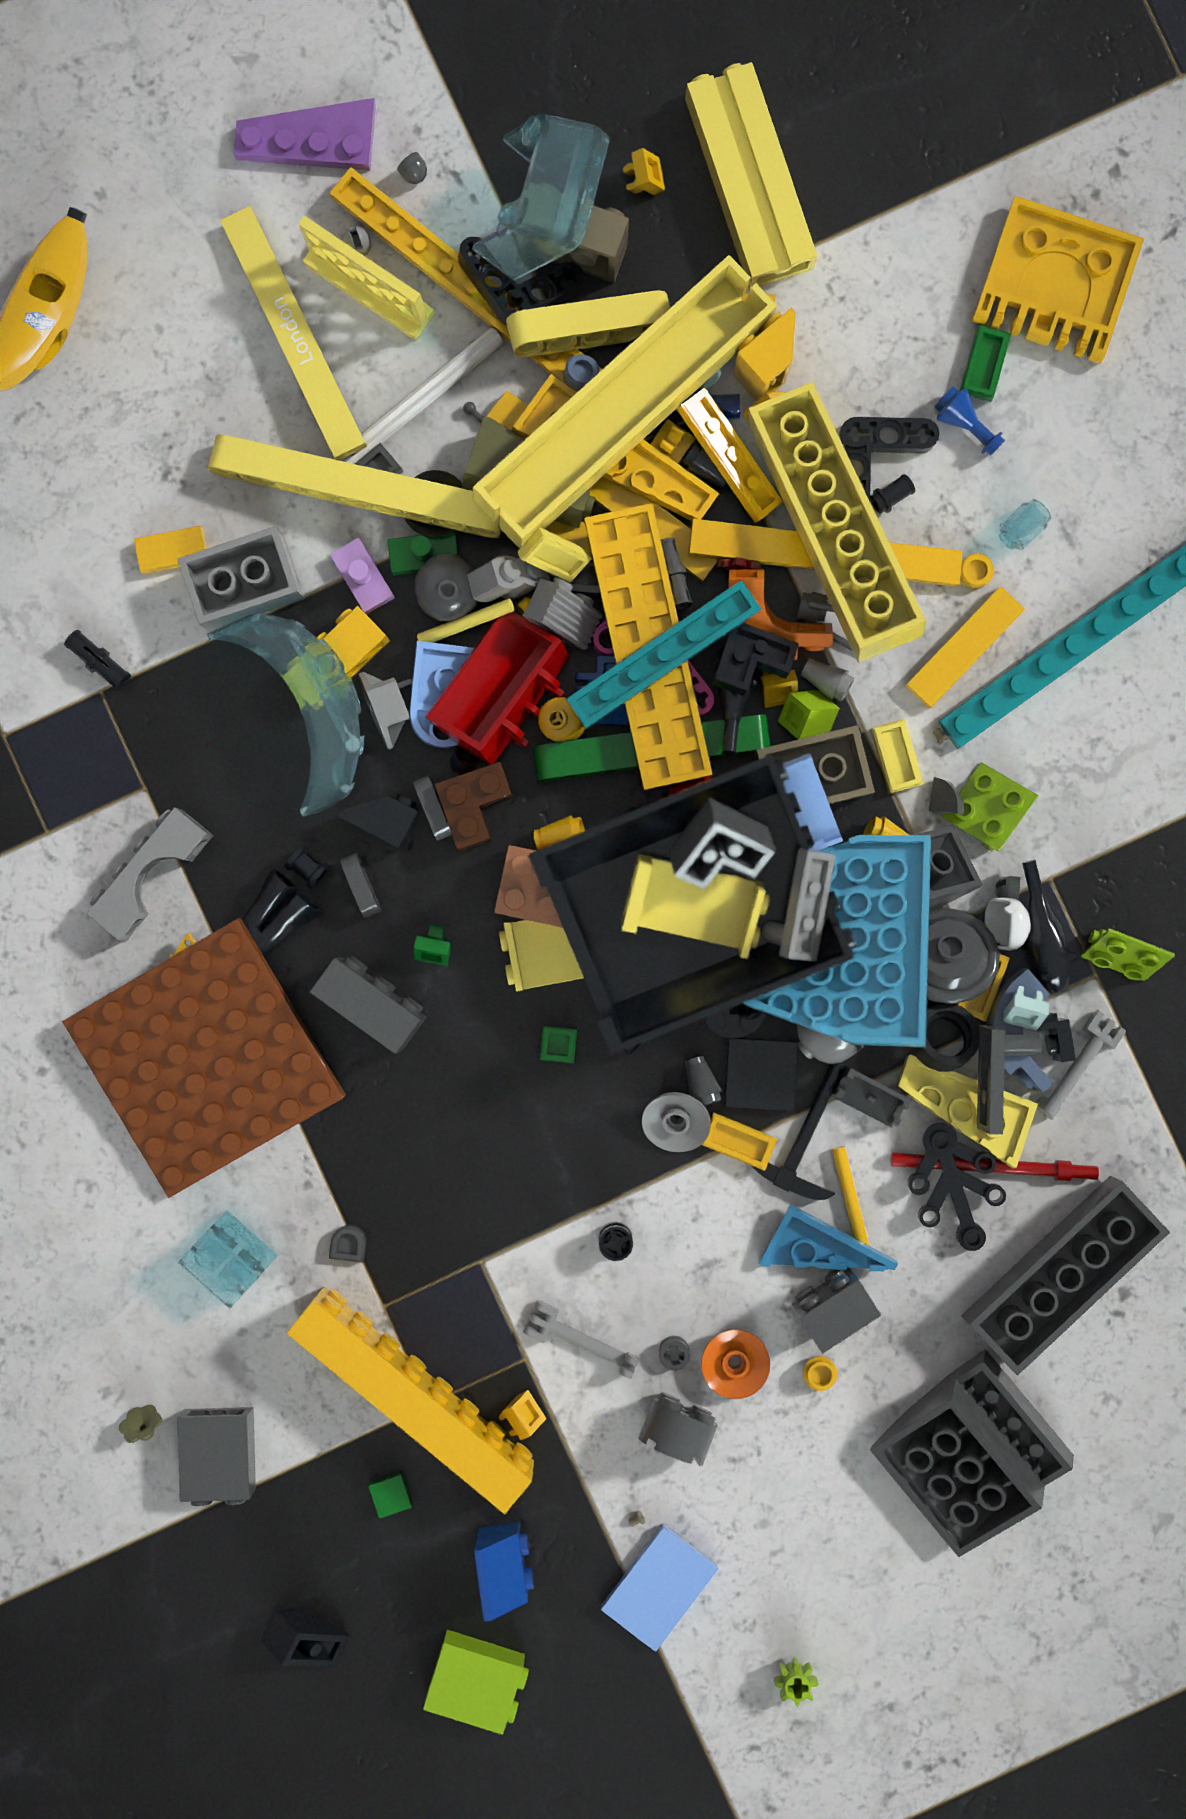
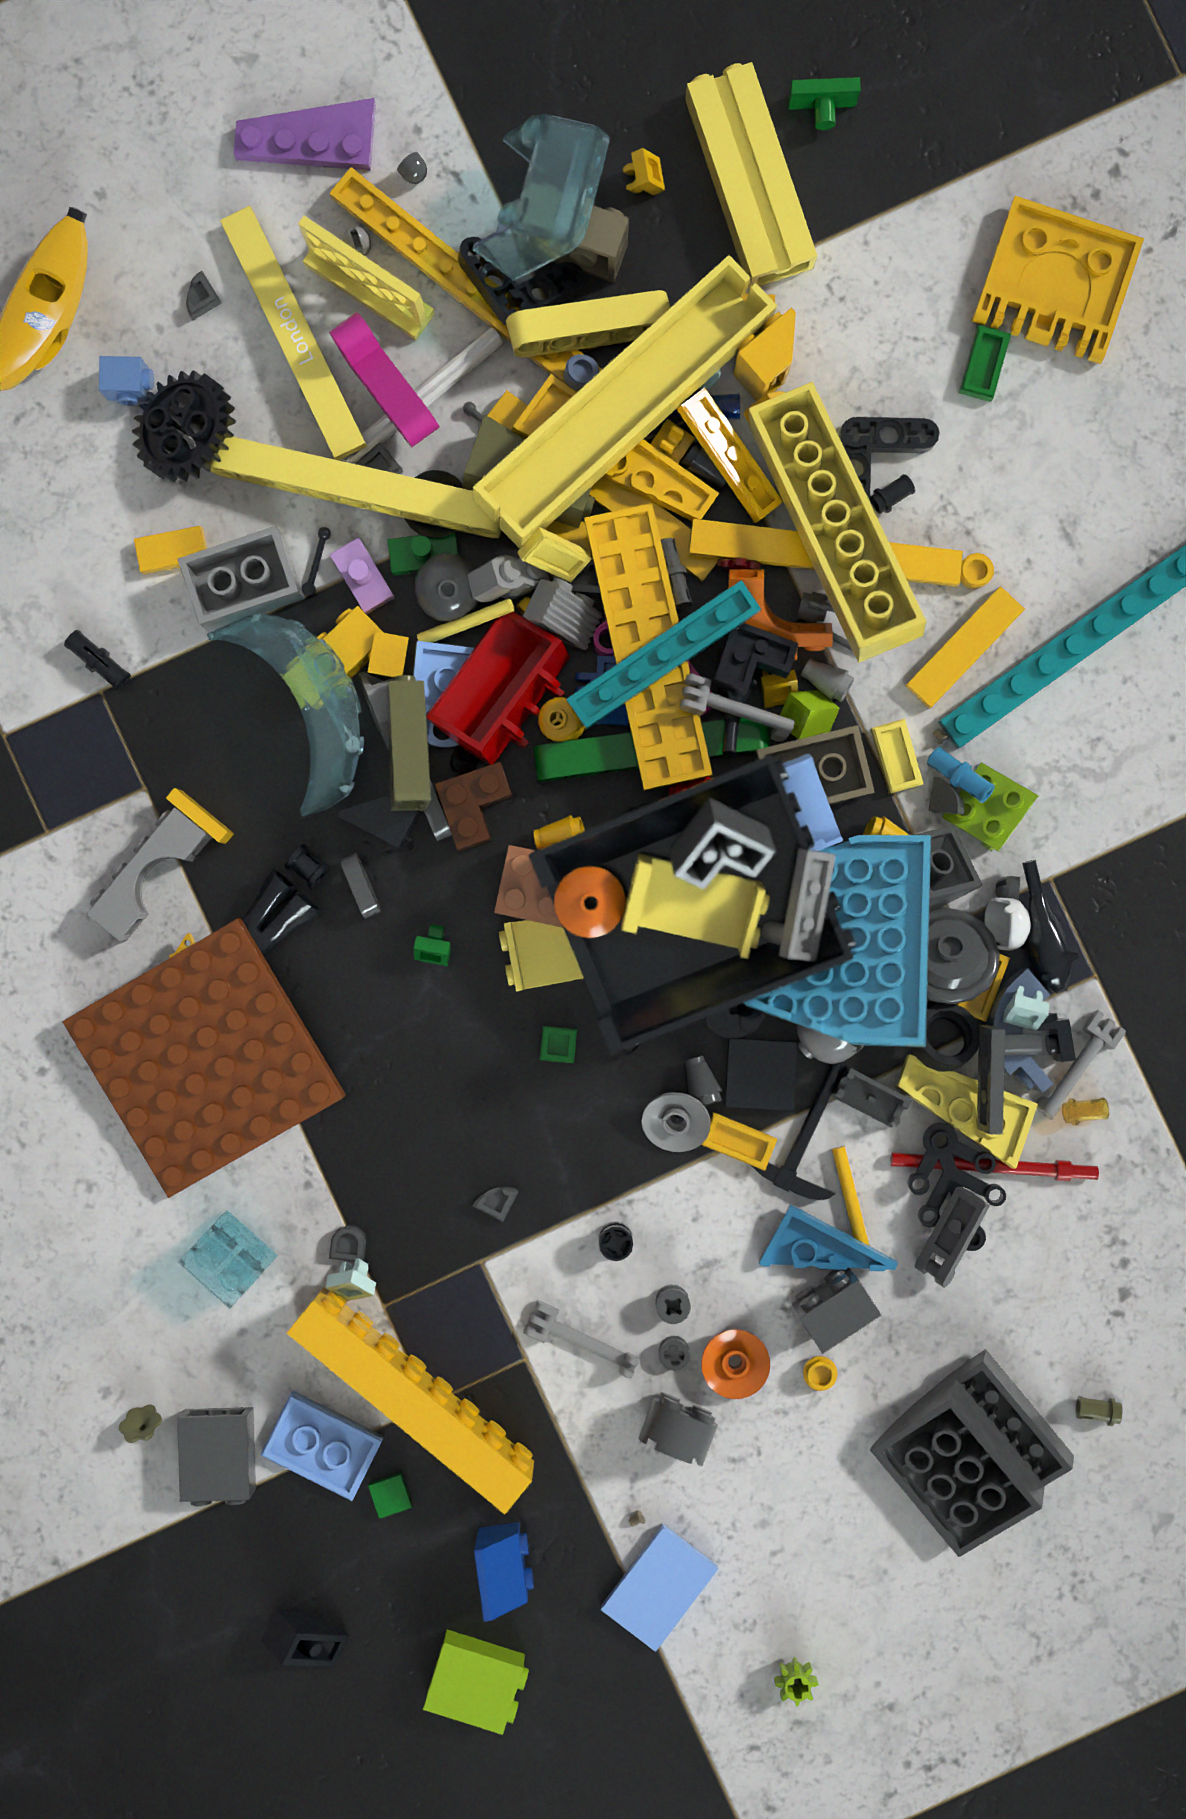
(125, 379): none -> medium blue brick
(200, 816): none -> yellow tile
(201, 296): none -> dark grey tile
(203, 416): none -> black gear
(309, 588): none -> black hinge
(322, 1445): none -> light blue tile
(351, 1281): none -> light aqua tile
(369, 1003): dark grey brick -> none
(383, 380): none -> dark pink beam
(388, 654): none -> yellow panel
(407, 745): none -> olive slope
(497, 1201): none -> dark grey tile
(523, 1415): yellow tile -> none
(576, 888): none -> orange dish
(668, 1299): none -> dark grey wheel
(702, 698): none -> light grey hinge
(824, 97): none -> green tile
(952, 1235): none -> dark grey plate
(958, 411): blue piece -> none
(960, 774): none -> dark azure pin
(1024, 524): clear light blue brick -> none
(1065, 1274): dark grey brick -> none
(1085, 1110): none -> clear yellow pin
(1099, 1410): none -> olive pin
(1125, 954): lime hinge -> none

